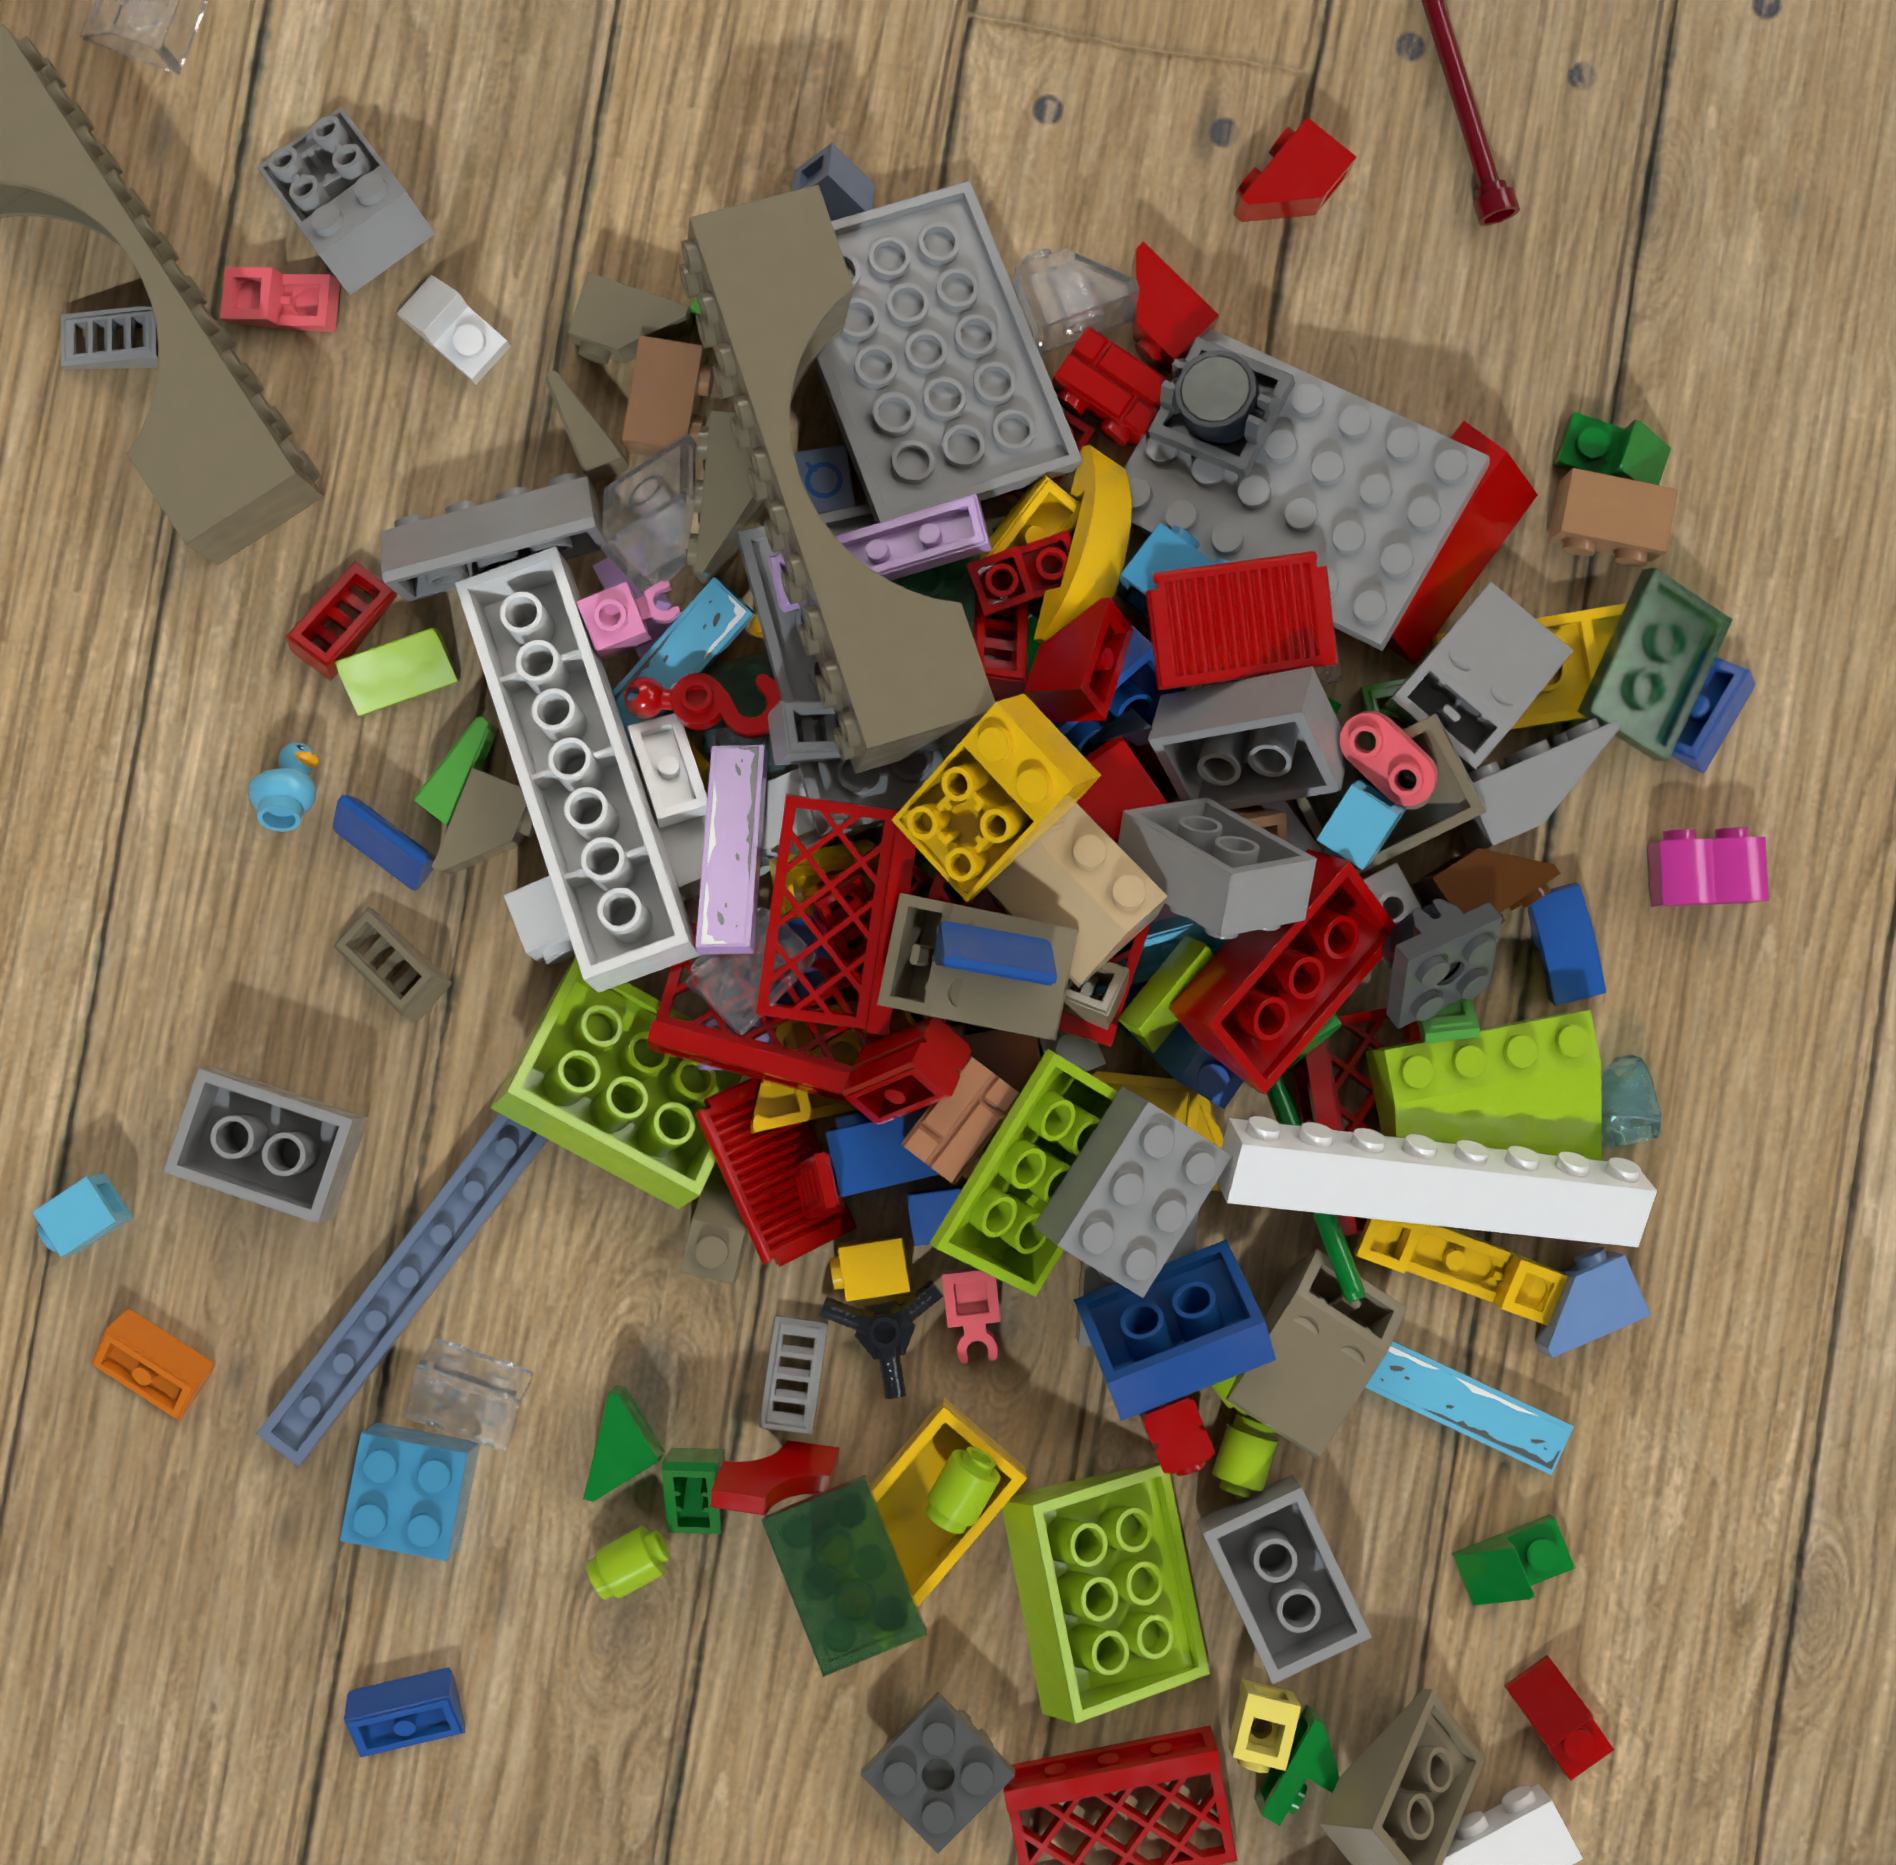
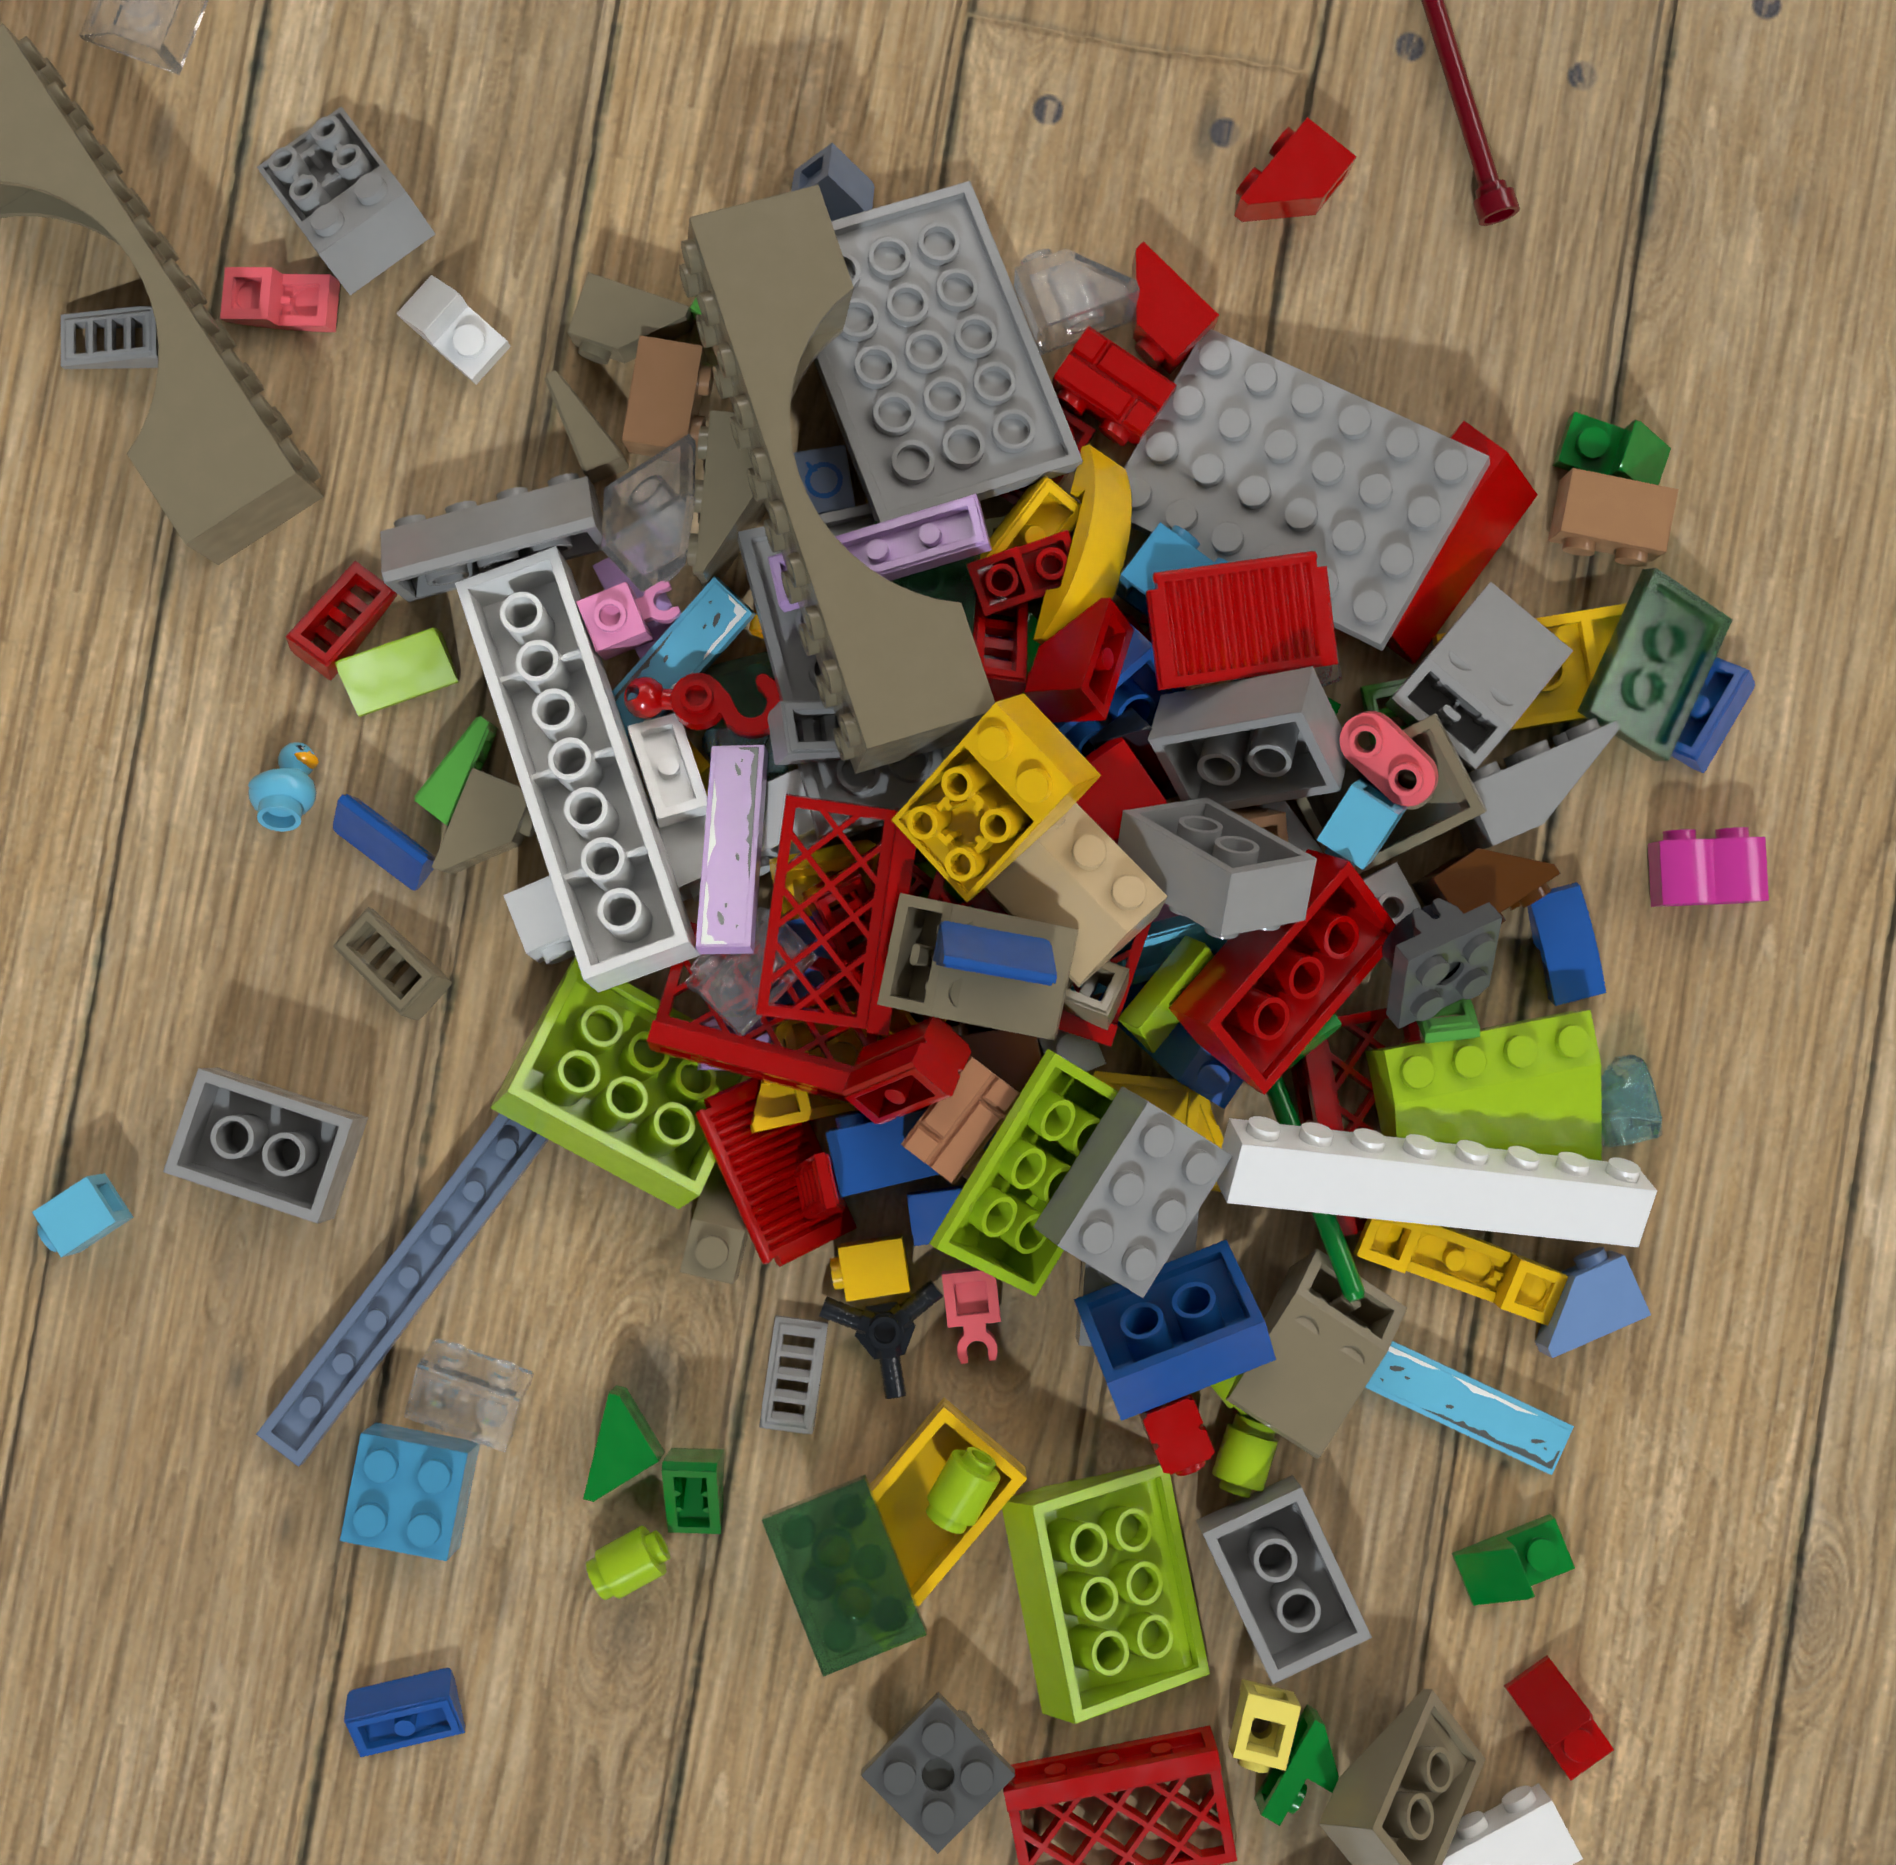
(152, 1363): orange slope -> none
(762, 1483): red tile -> none
(1220, 406): piece -> none

